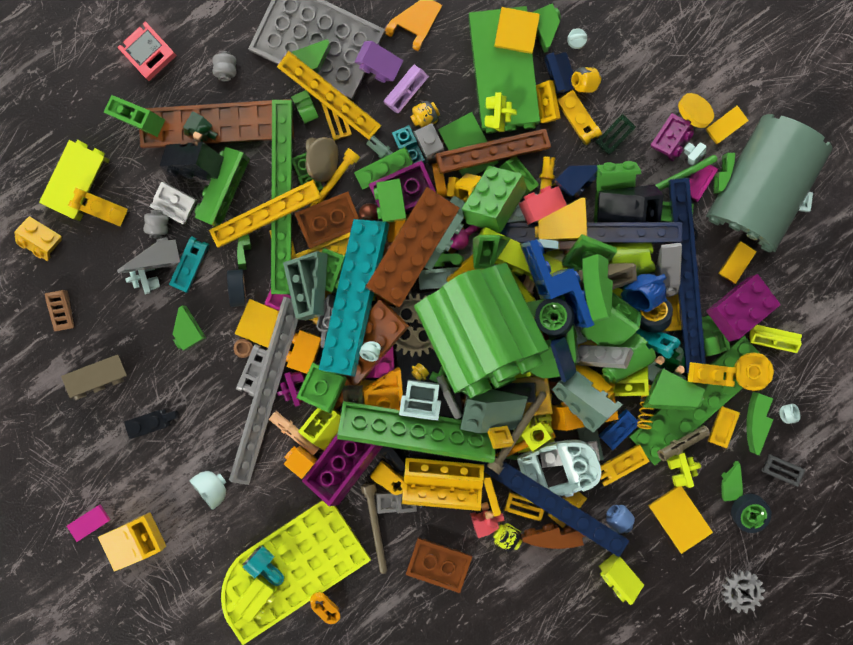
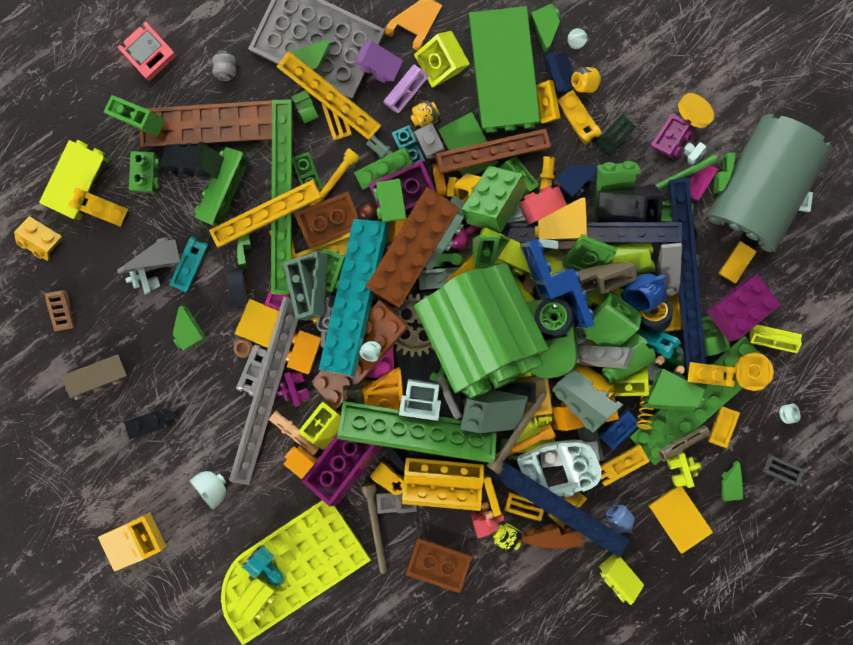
(88, 523): dark pink tile -> none
(144, 172): none -> bright green brick
(156, 224): light grey piece -> none
(173, 202): white plate -> none
(199, 128): dark green piece -> none
(321, 158): dark tan piece -> none
(321, 388): bright green tile -> none
(328, 605): light orange beam -> none
(419, 372): yellow plate -> none
(441, 58): none -> neon yellow slope
(500, 437): yellow plate -> none
(502, 112): neon yellow hips -> none
(516, 30): yellow tile -> none
(530, 439): neon yellow brick -> none
(563, 358): dark blue slope -> none
(597, 287): bright green slope -> none
(726, 125): yellow tile -> none
(737, 598): light grey gear -> none
(744, 506): wheel -> none
(757, 422): bright green slope -> none

